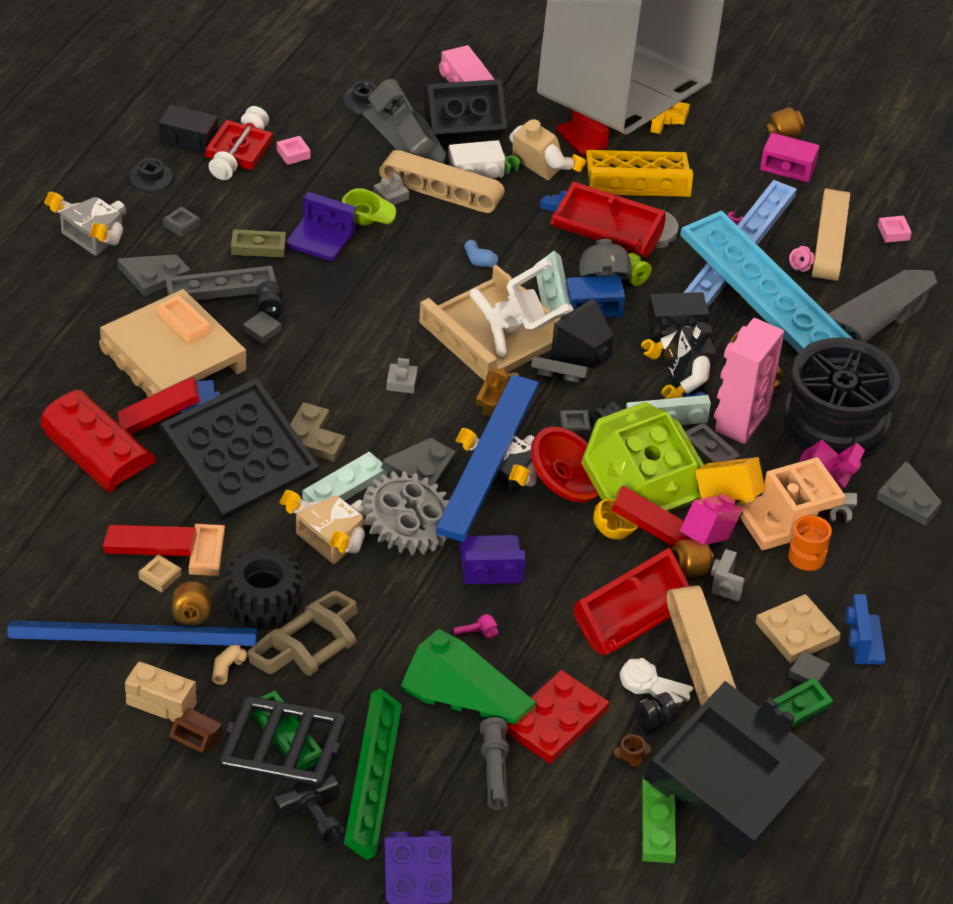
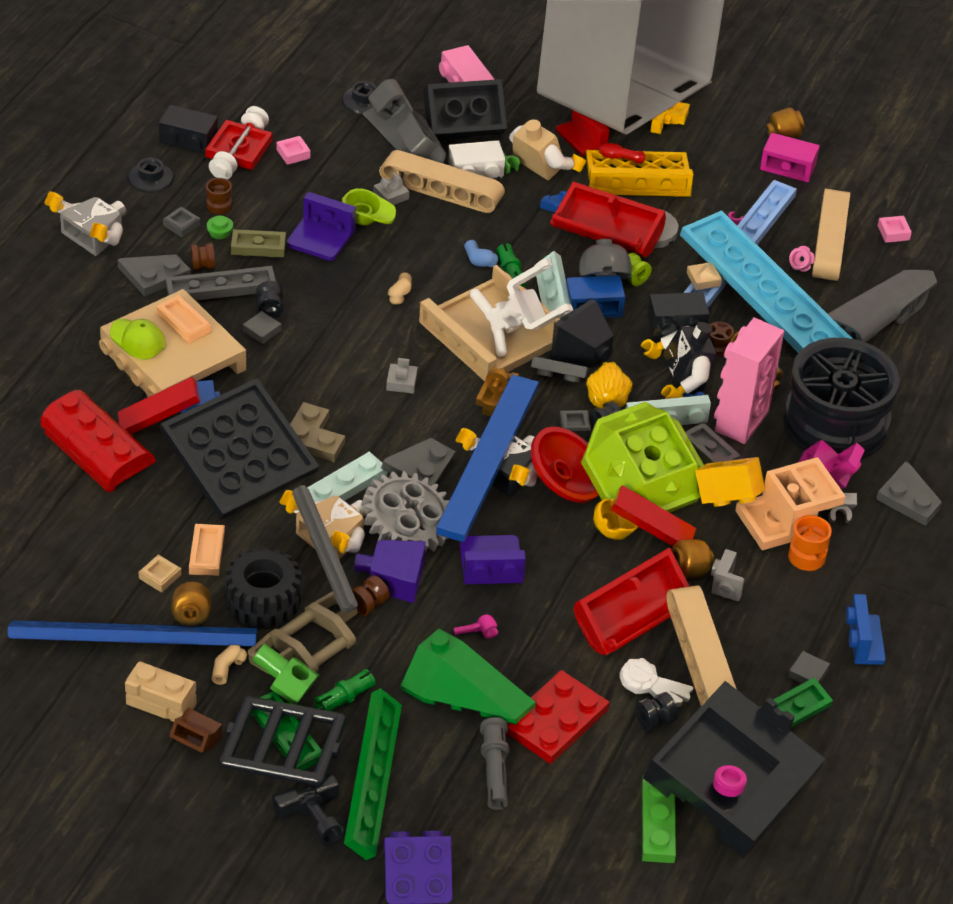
(138, 337): none -> lime cap
(149, 540): red tile -> none
(202, 256): none -> reddish brown wheel
(218, 195): none -> reddish brown wheel
(220, 227): none -> bright green plate
(291, 676): none -> bright green piece
(324, 549): none -> dark grey axle
(345, 691): none -> green pin
(371, 593): none -> reddish brown wheel
(398, 566): none -> dark purple torso
(400, 288): none -> tan arm
(509, 262): none -> green pin
(608, 385): none -> yellow hair
(616, 151): none -> red piece
(628, 745): reddish brown plate -> none
(704, 276): none -> tan tile
(711, 519): dark pink brick -> none
(721, 336): none -> reddish brown wheel
(729, 780): none -> dark pink tile
(797, 628): tan plate -> none

